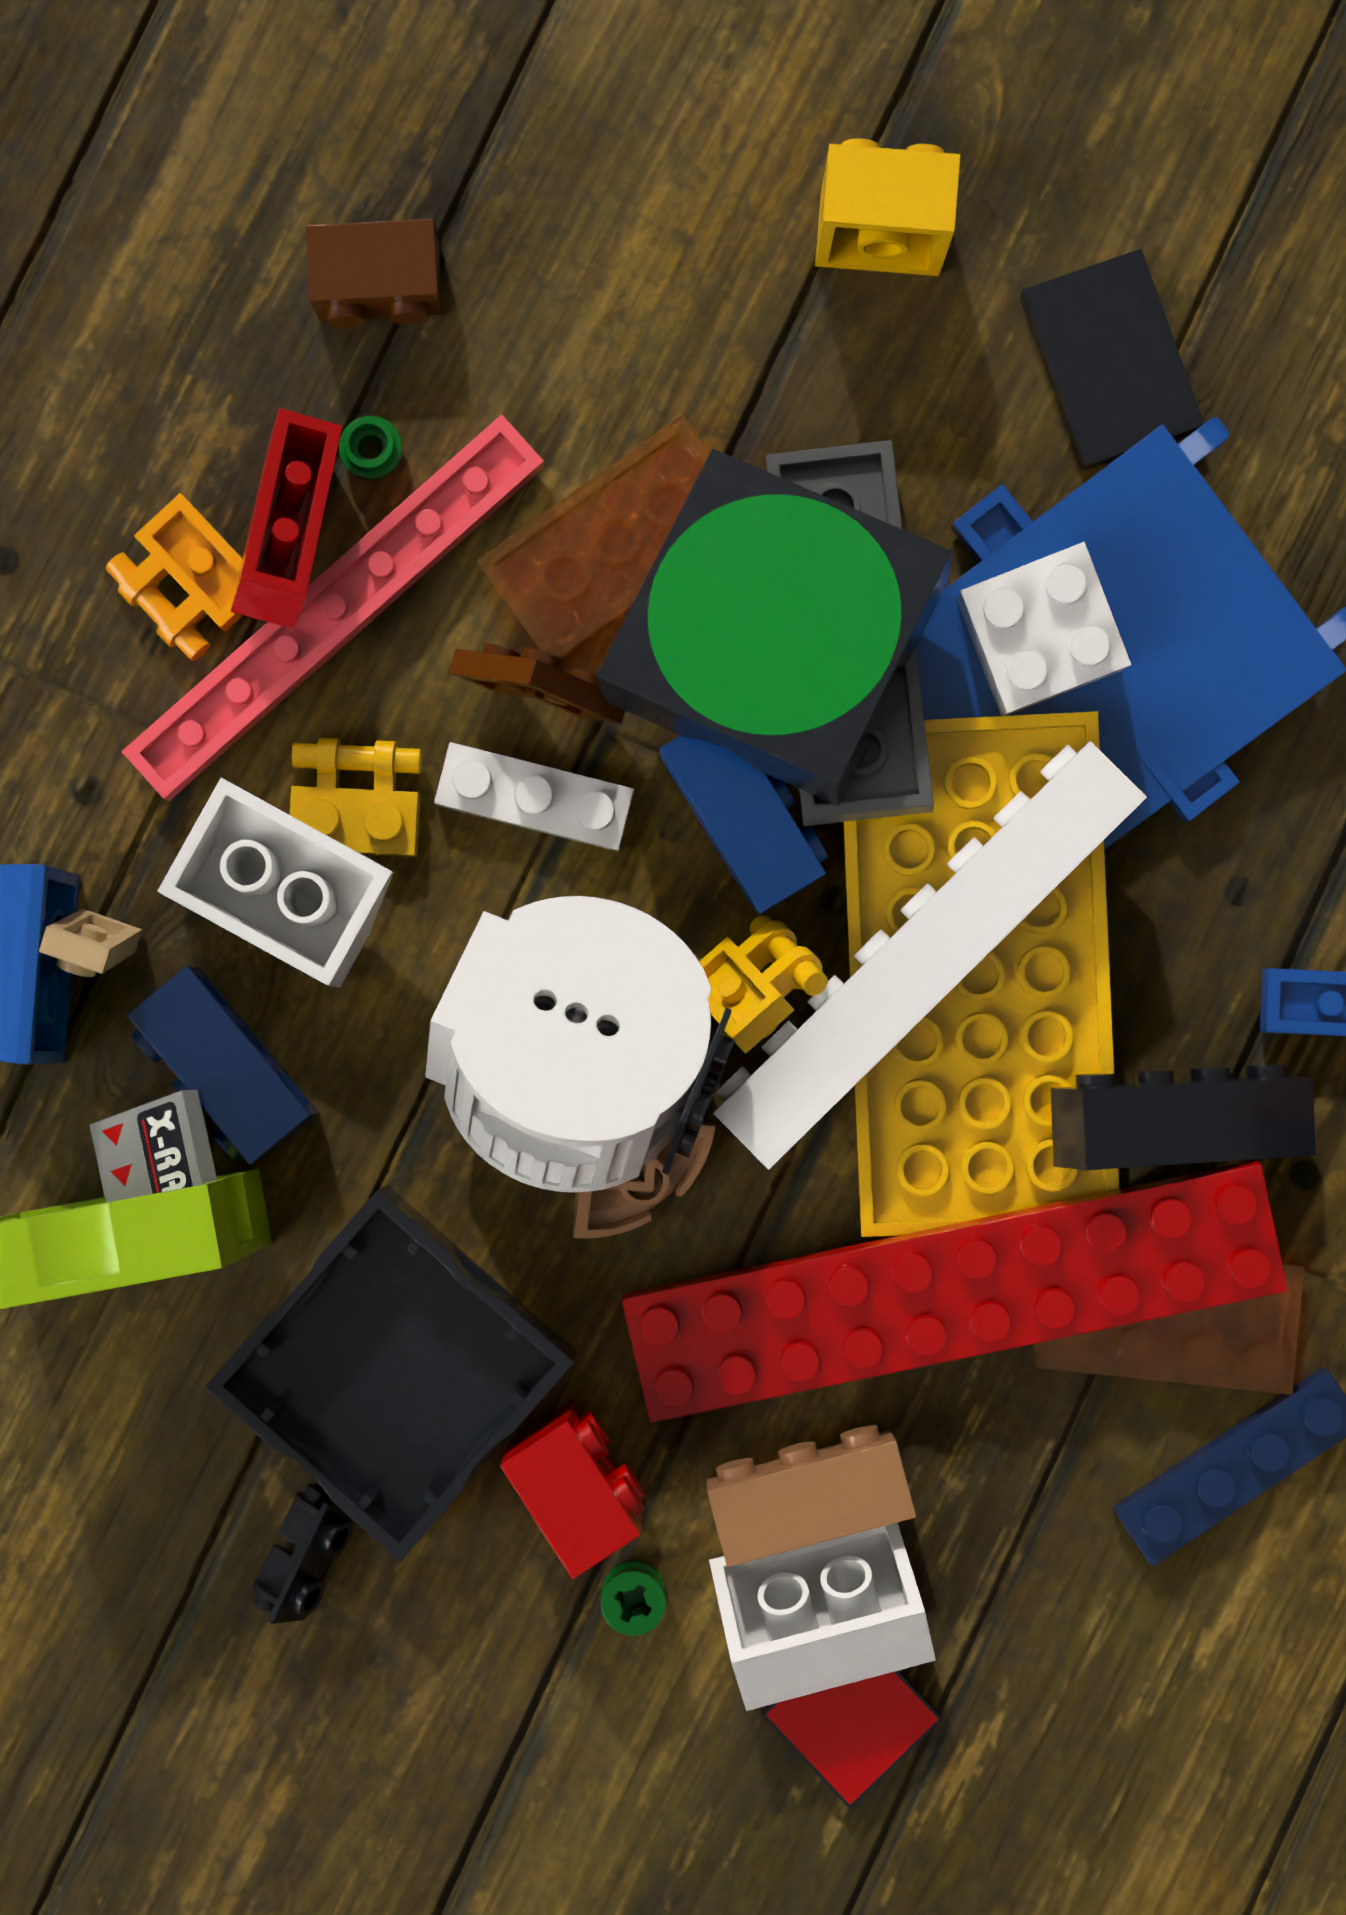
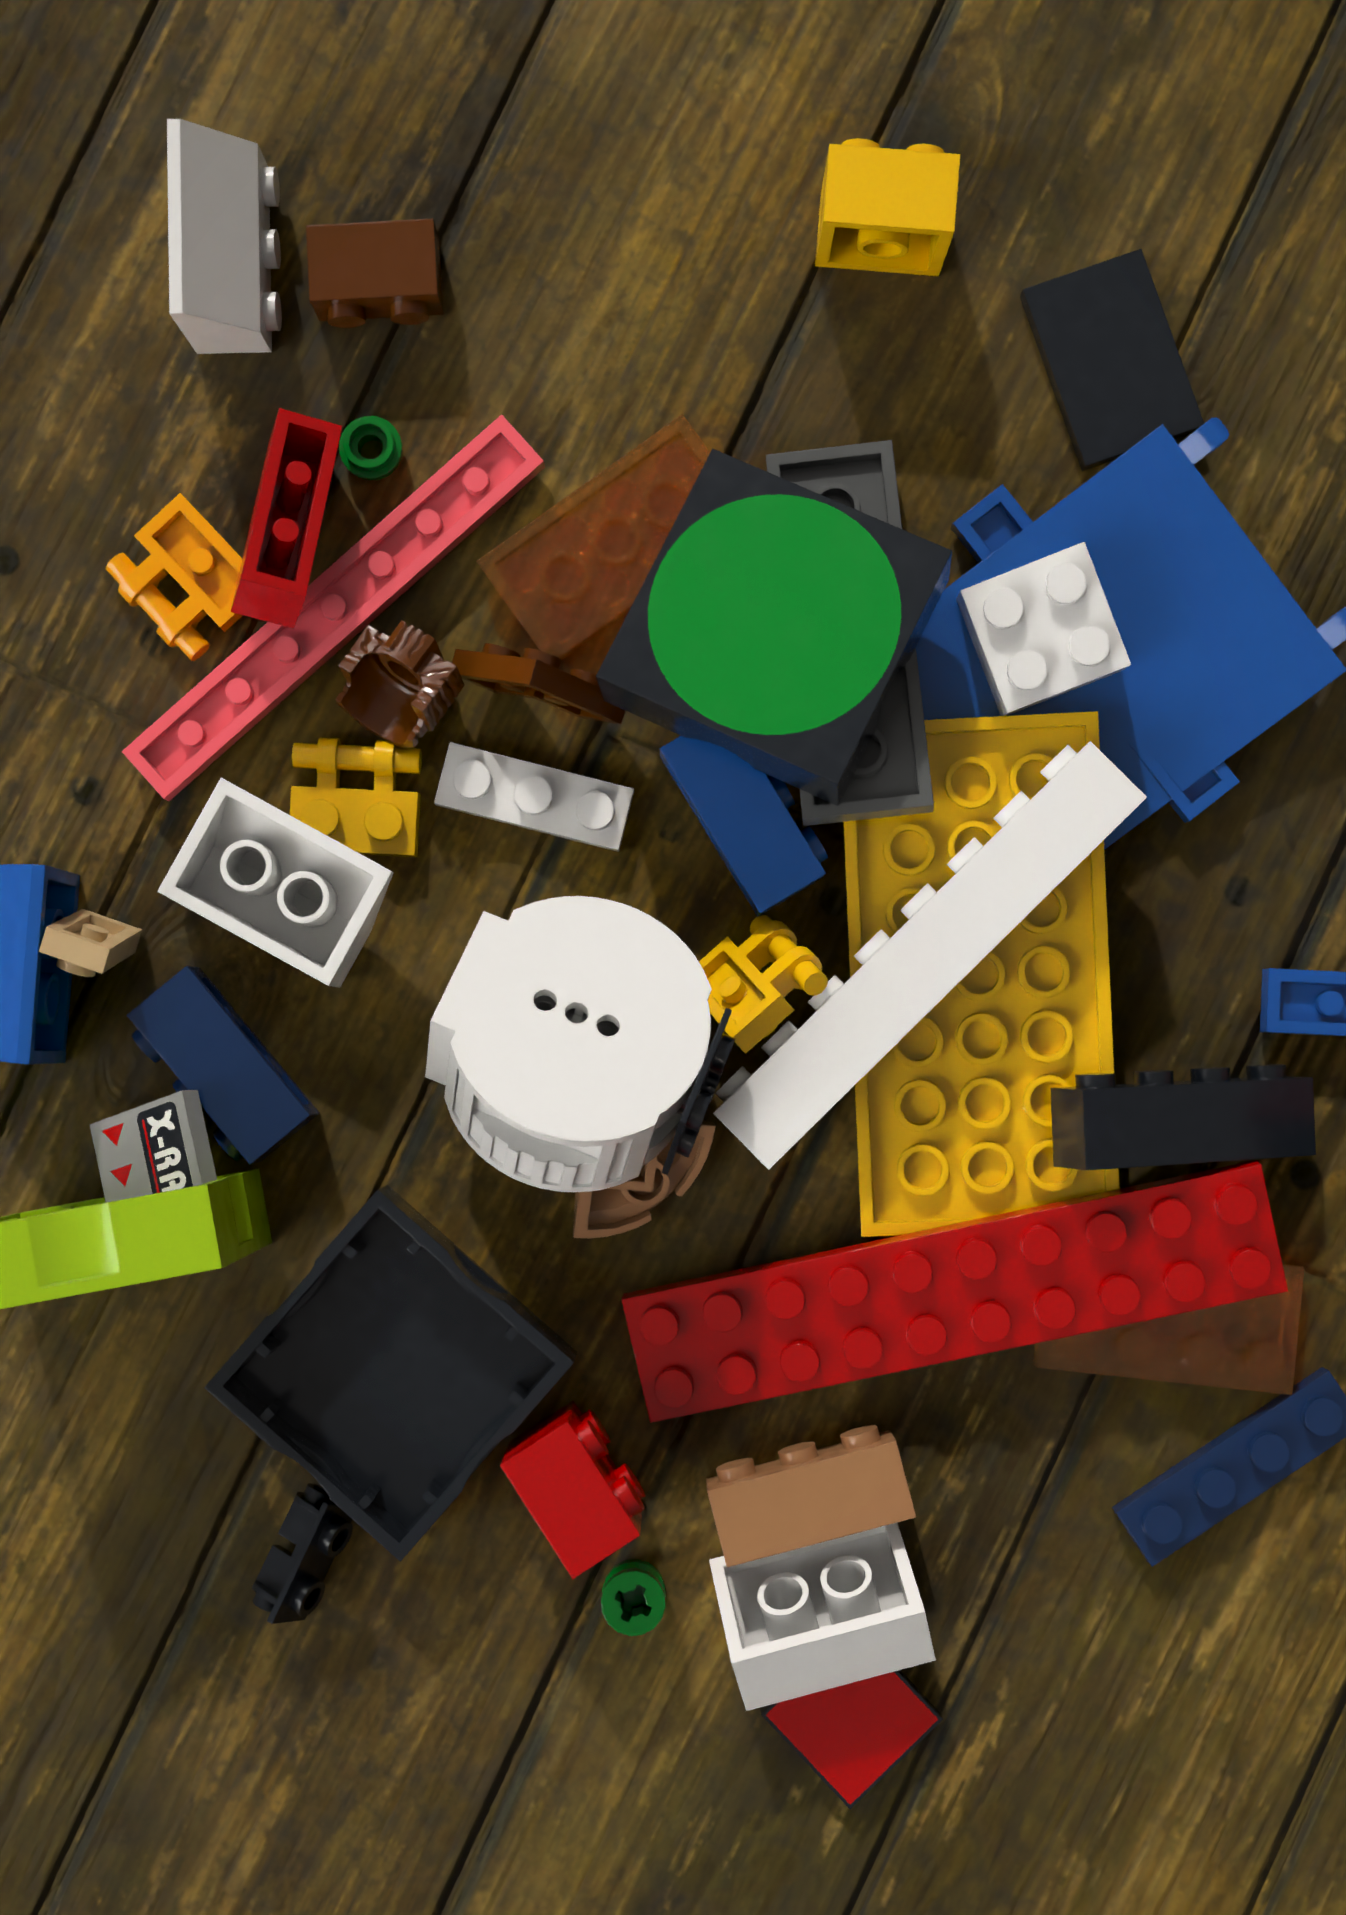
(221, 240): none -> white slope
(398, 684): none -> reddish brown hair

